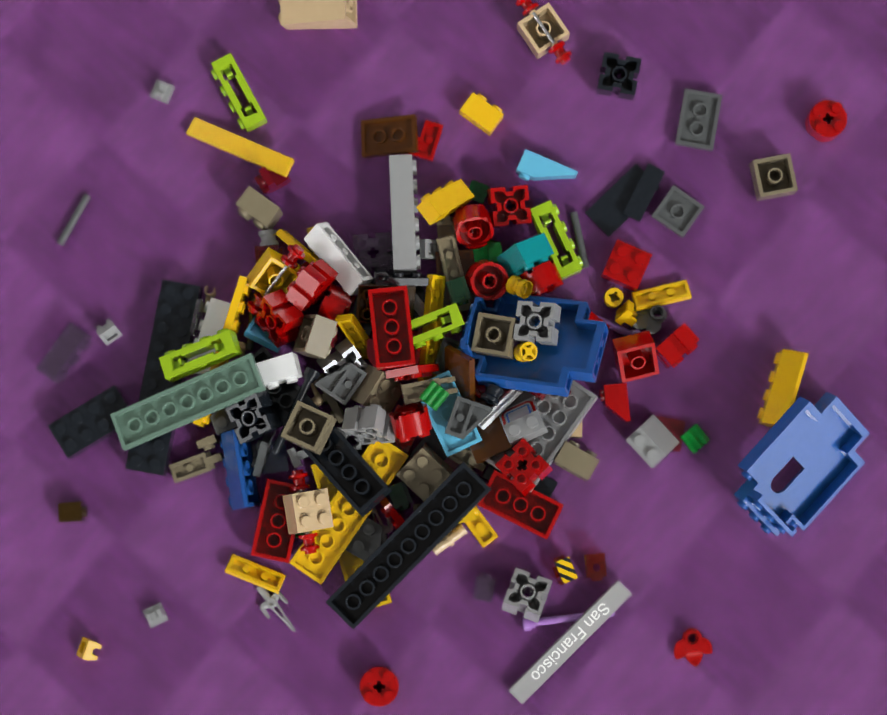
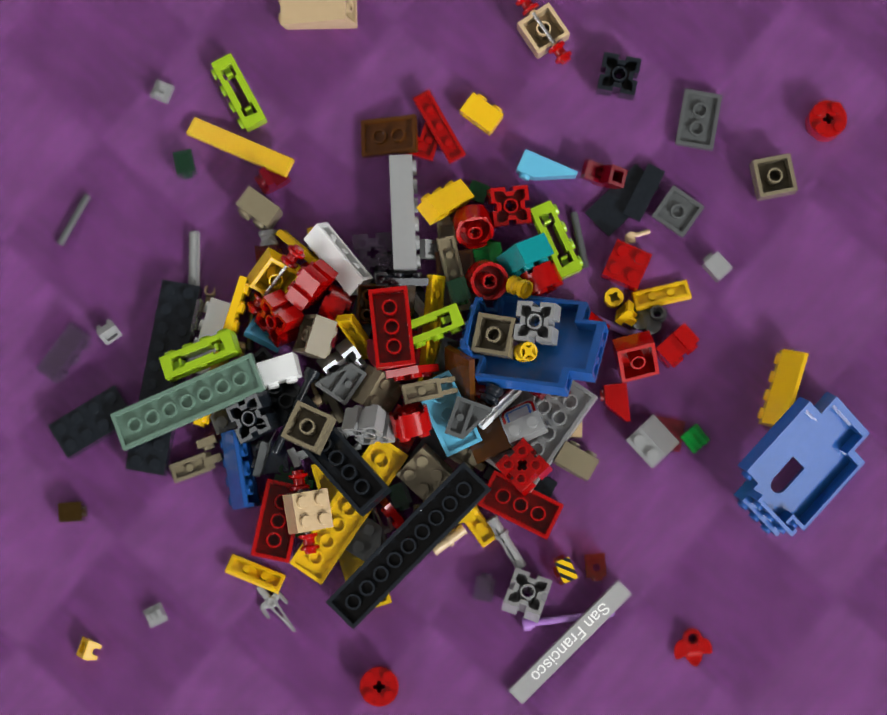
(185, 164): none -> clear green brick
(194, 258): none -> light grey axle
(284, 477): none -> dark green plate
(434, 395): green piece -> none
(439, 126): none -> red tile
(502, 536): none -> light grey pin
(604, 175): none -> dark red brick
(630, 237): none -> tan hand
(716, 266): none -> light grey brick

